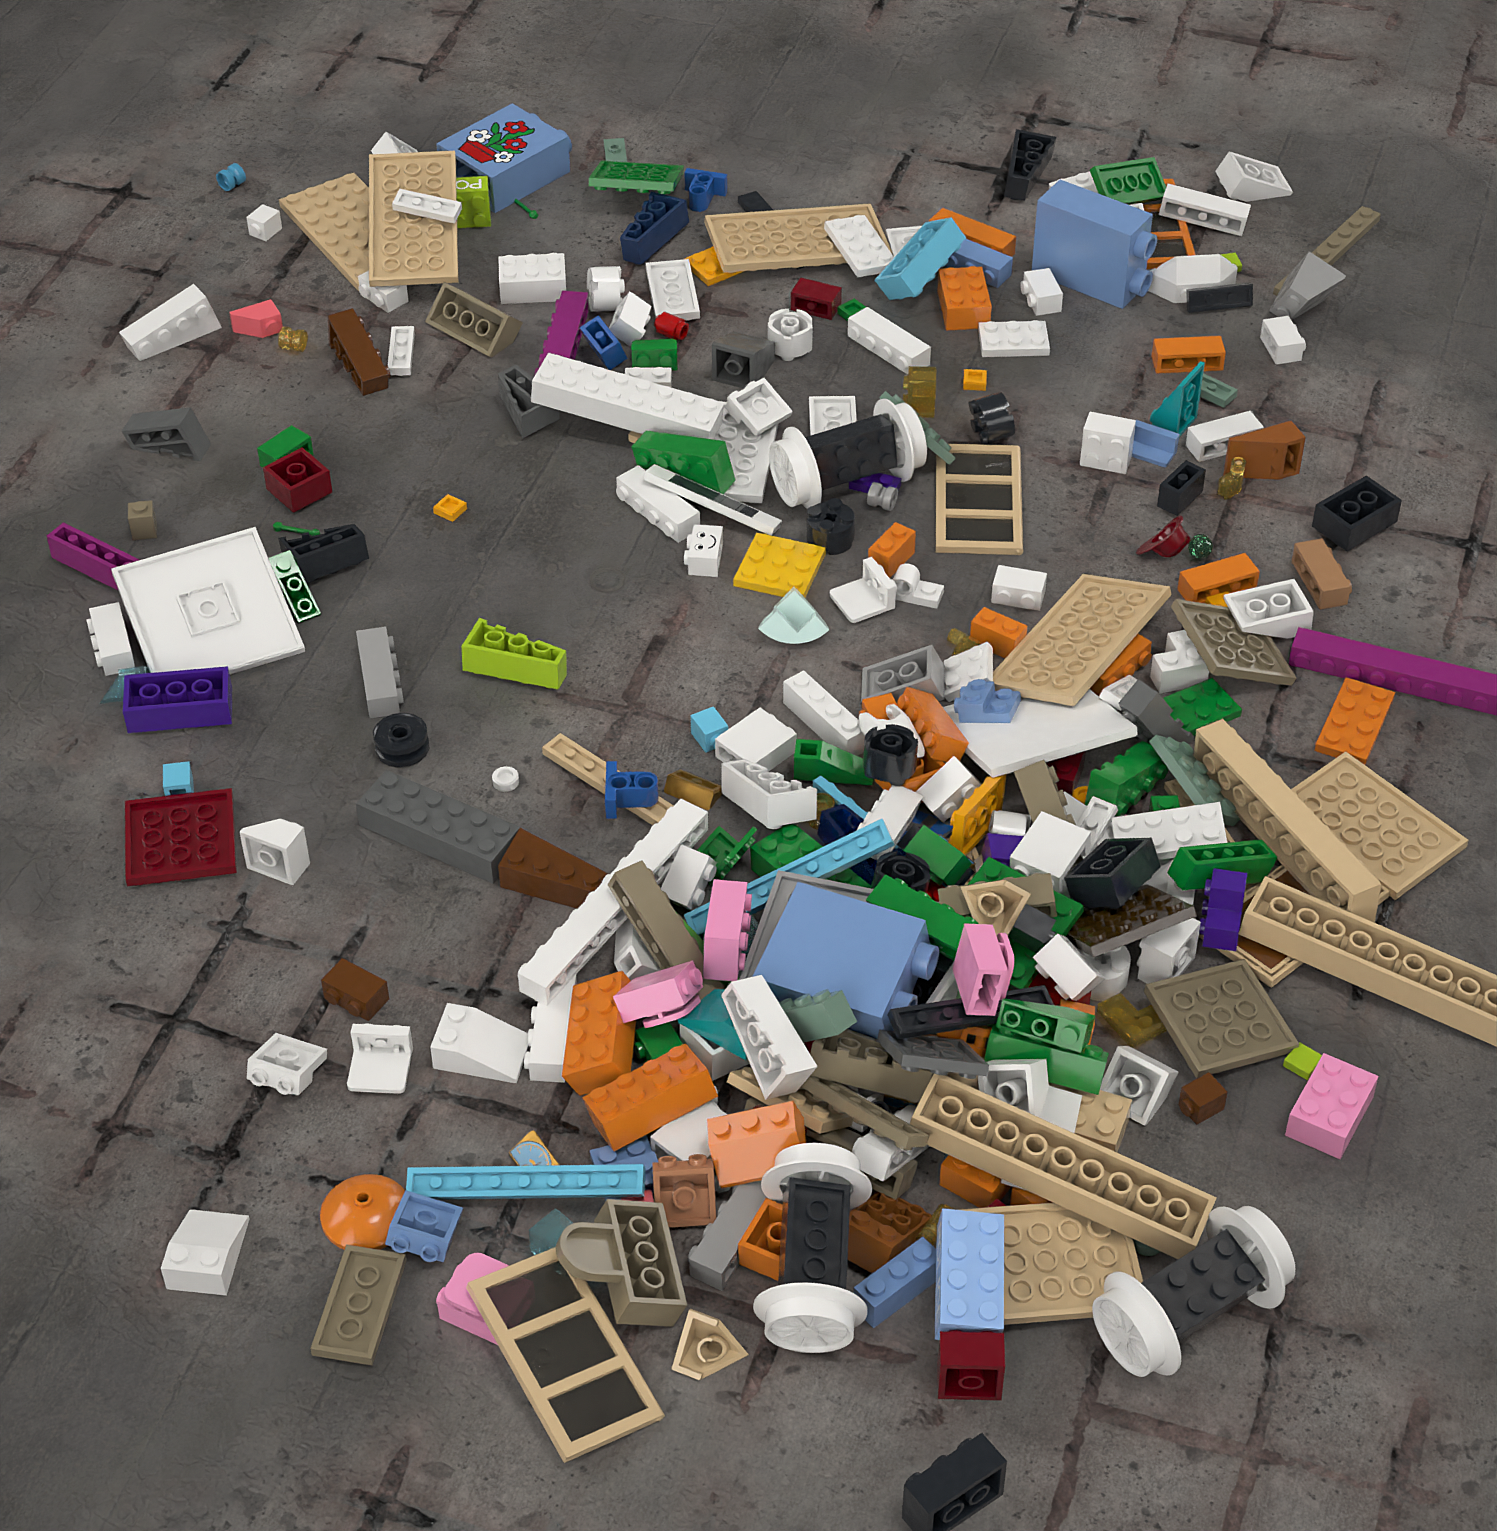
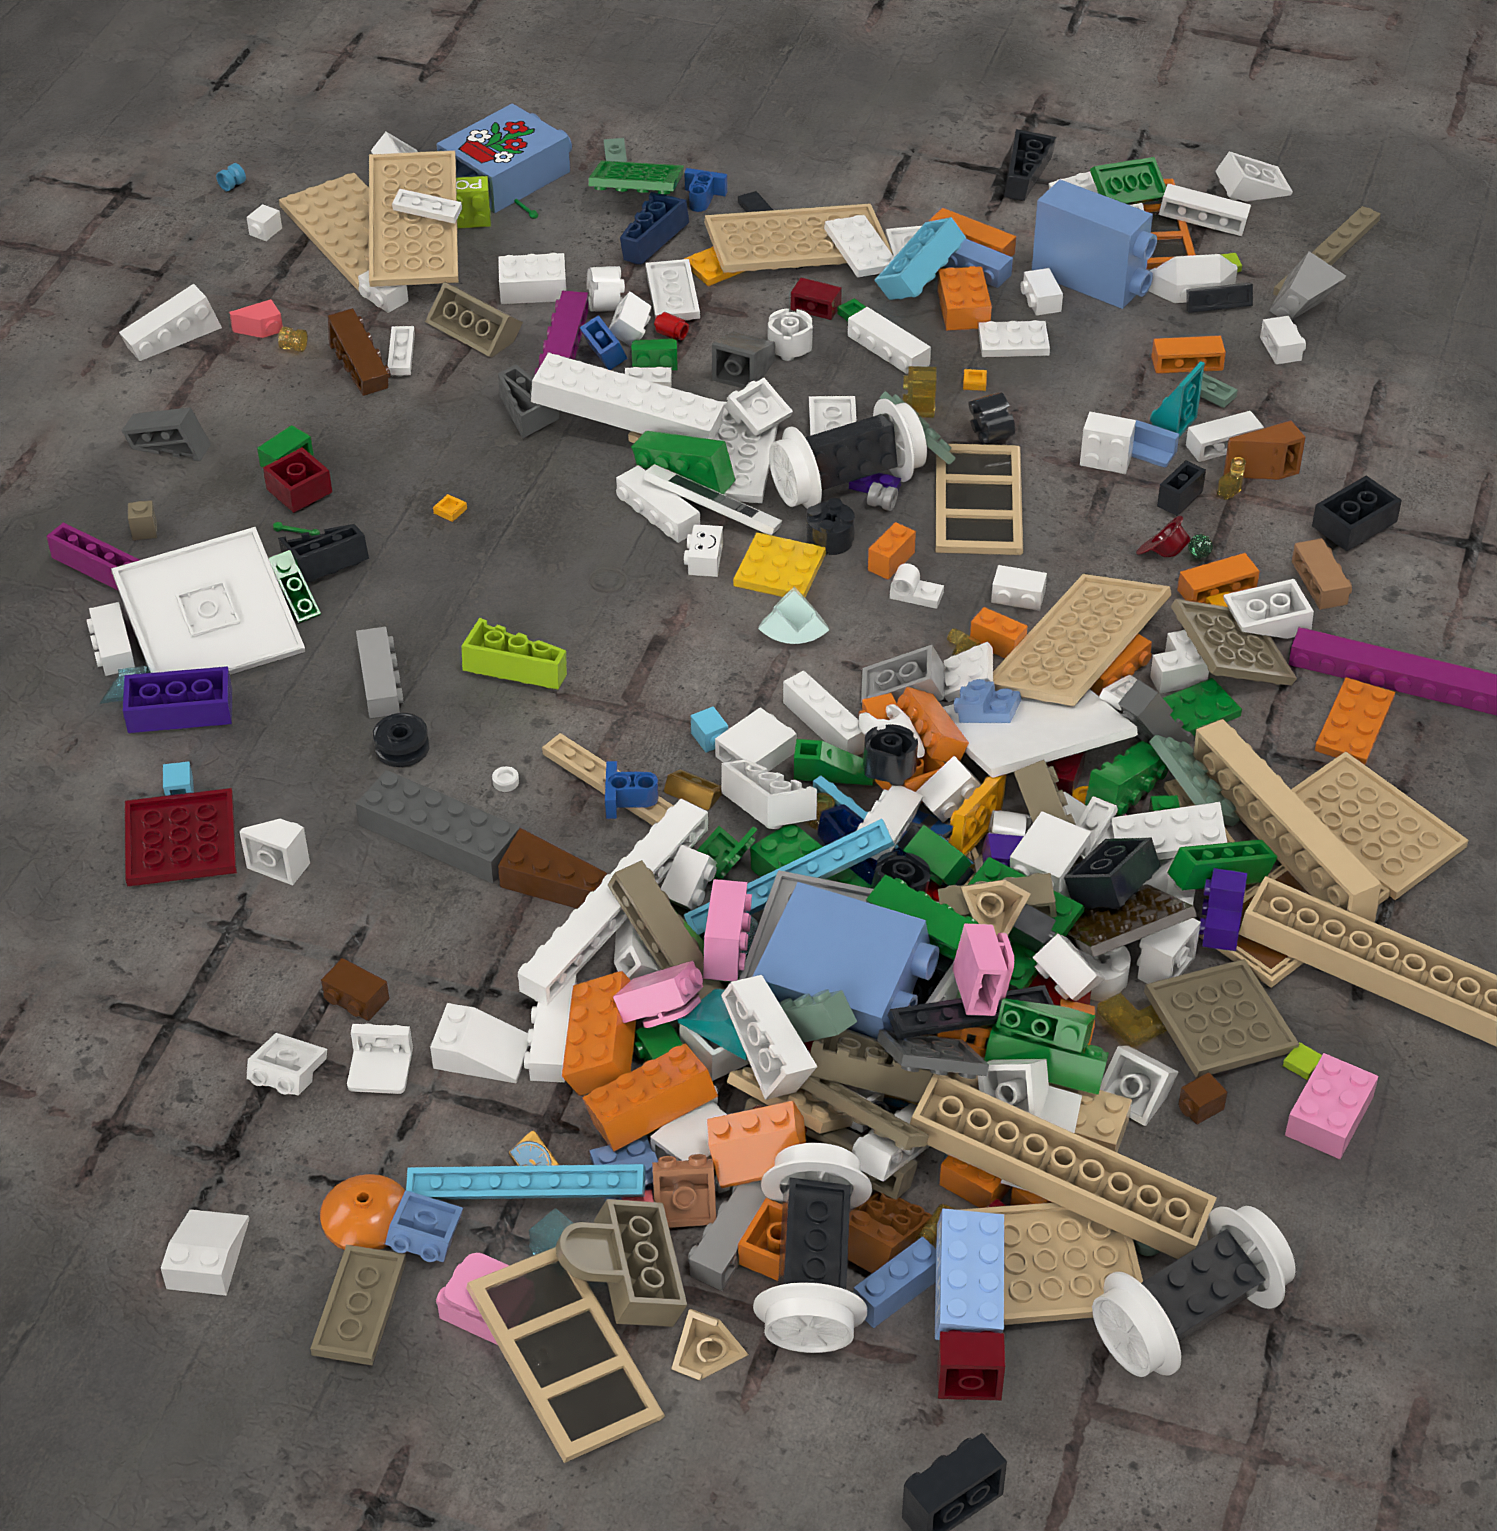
(868, 595): white bracket -> none

